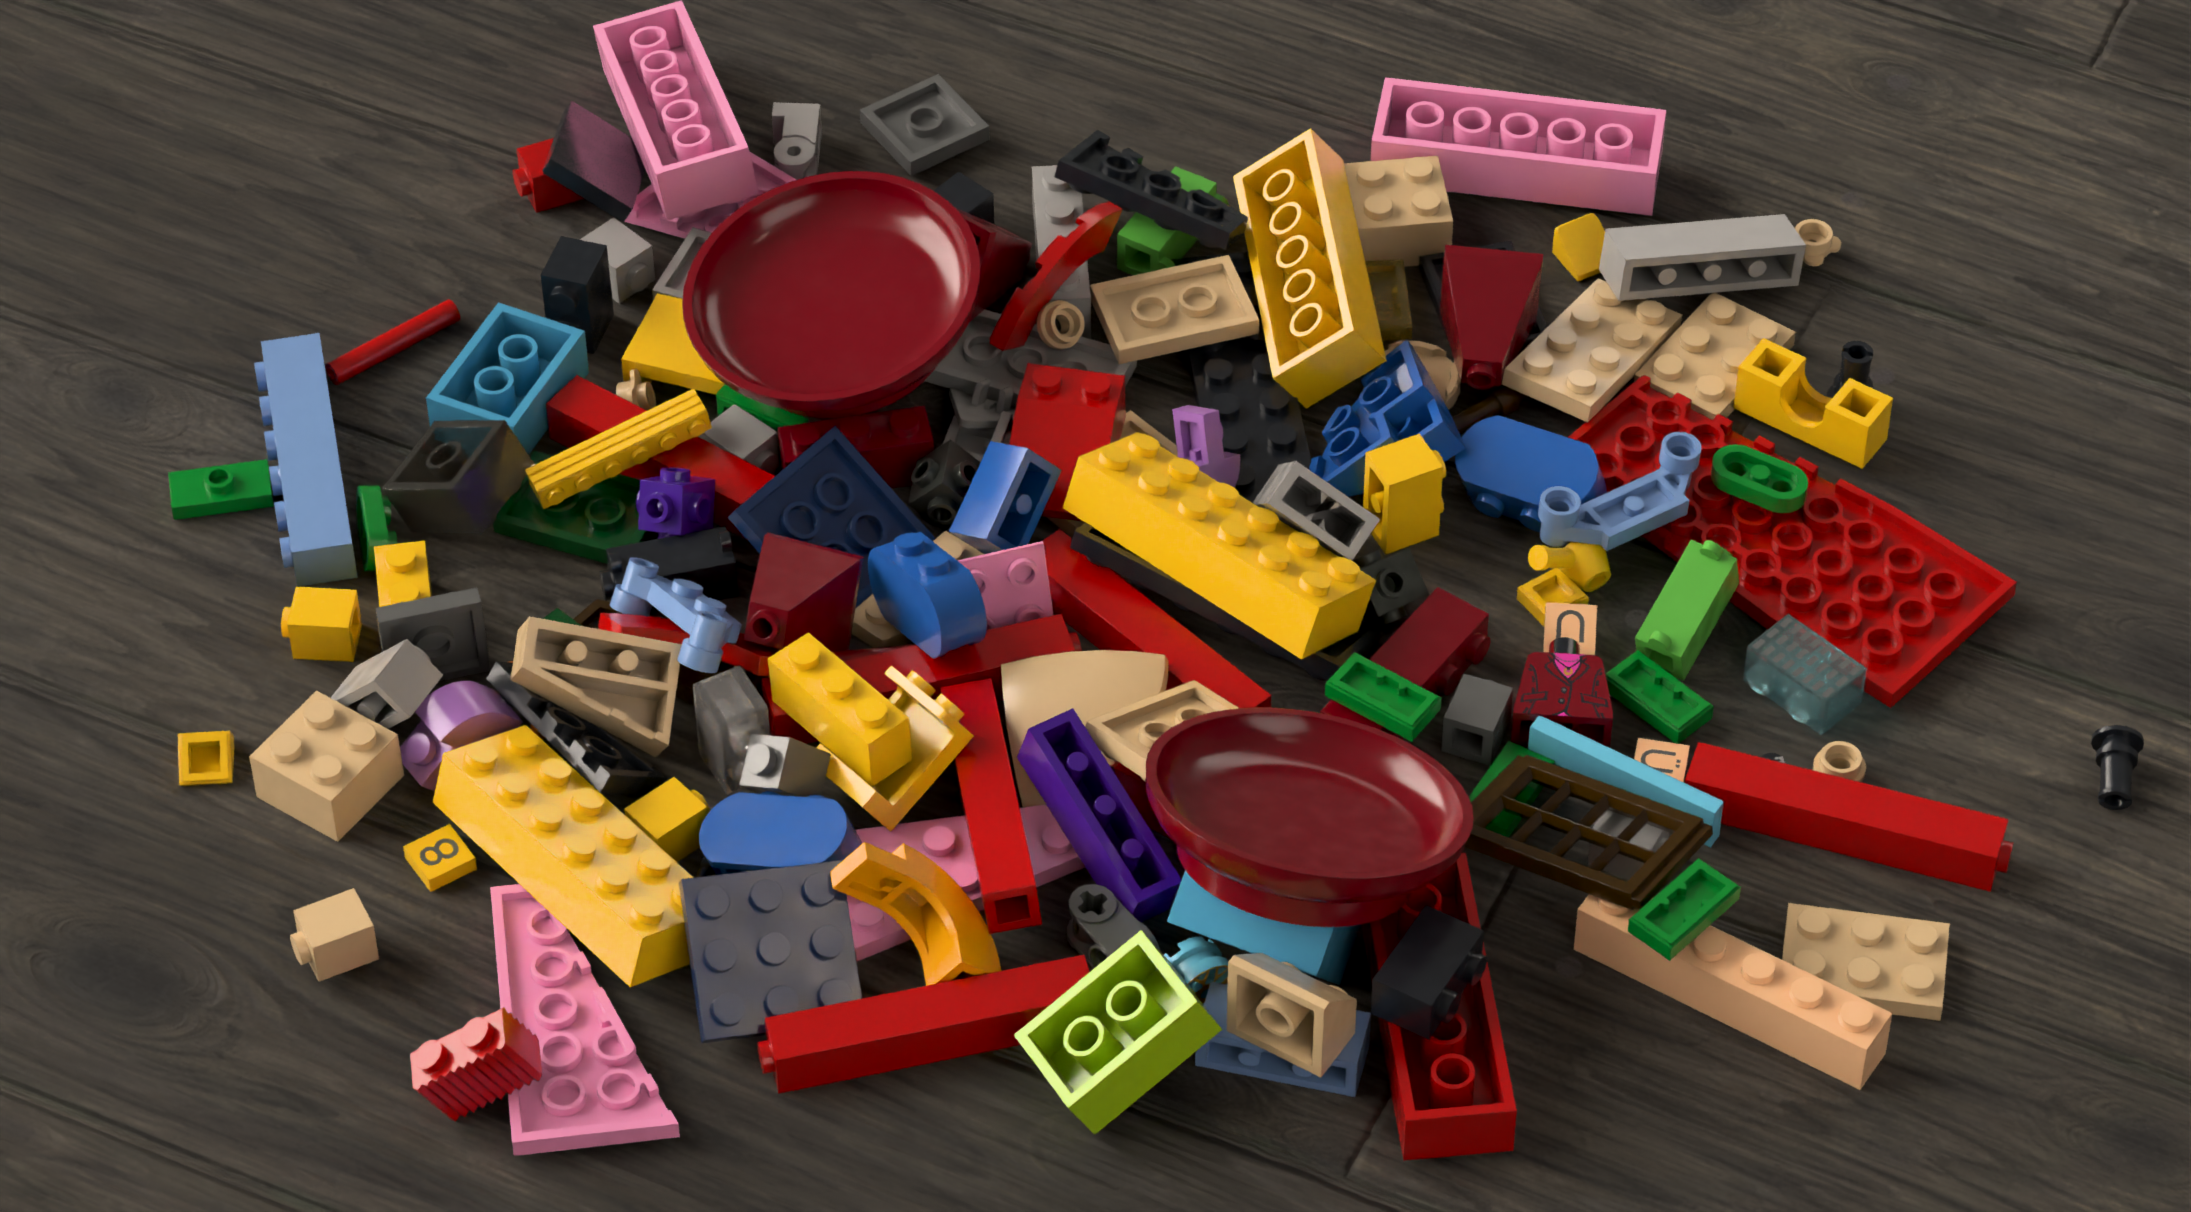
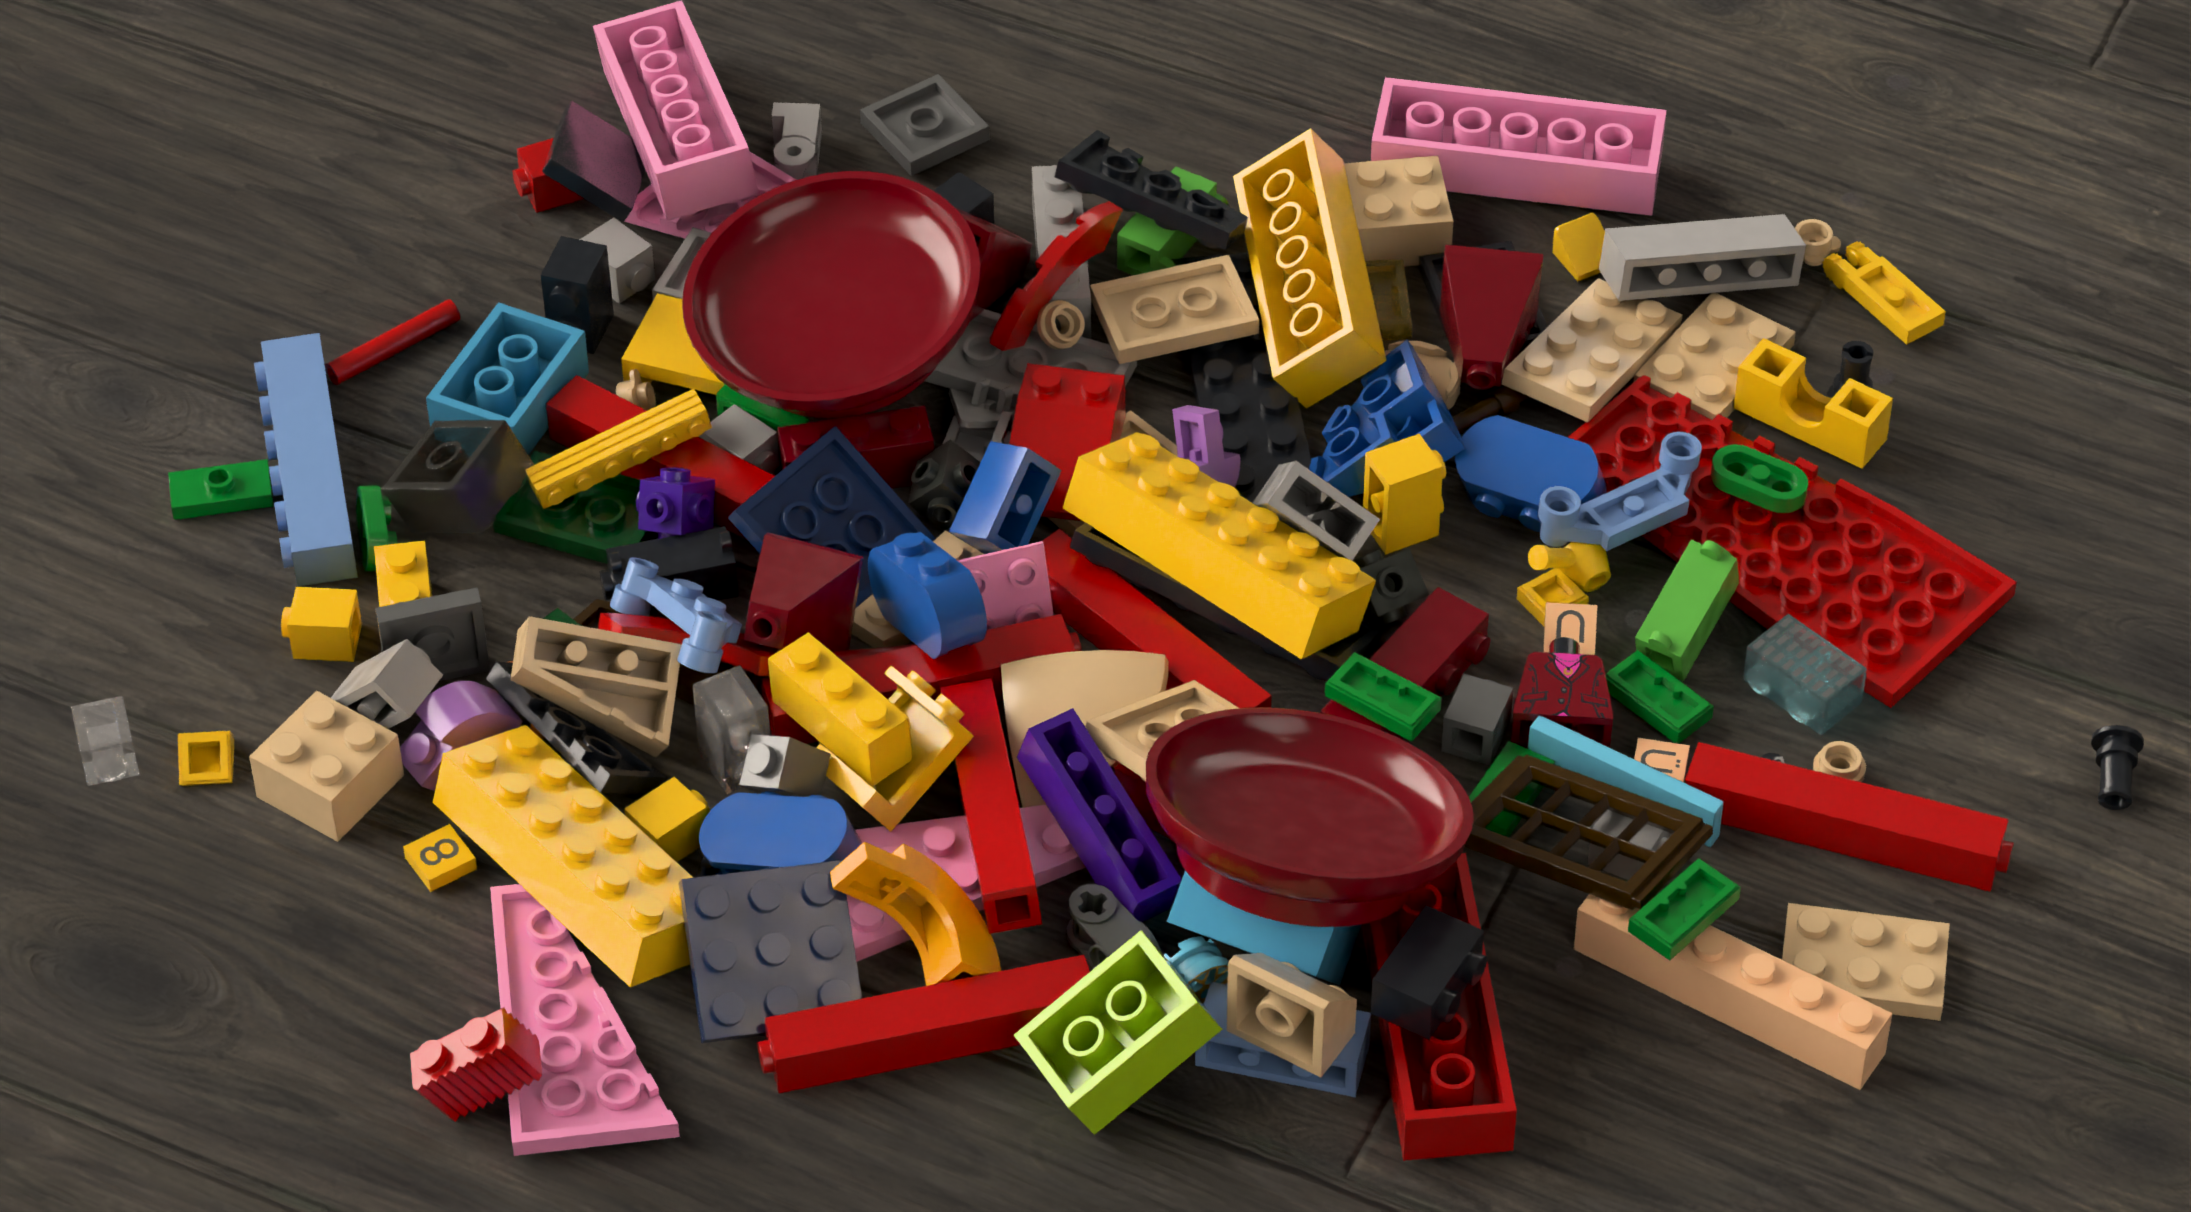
(105, 740): none -> clear brick
(334, 935): tan brick -> none
(1884, 292): none -> yellow hinge

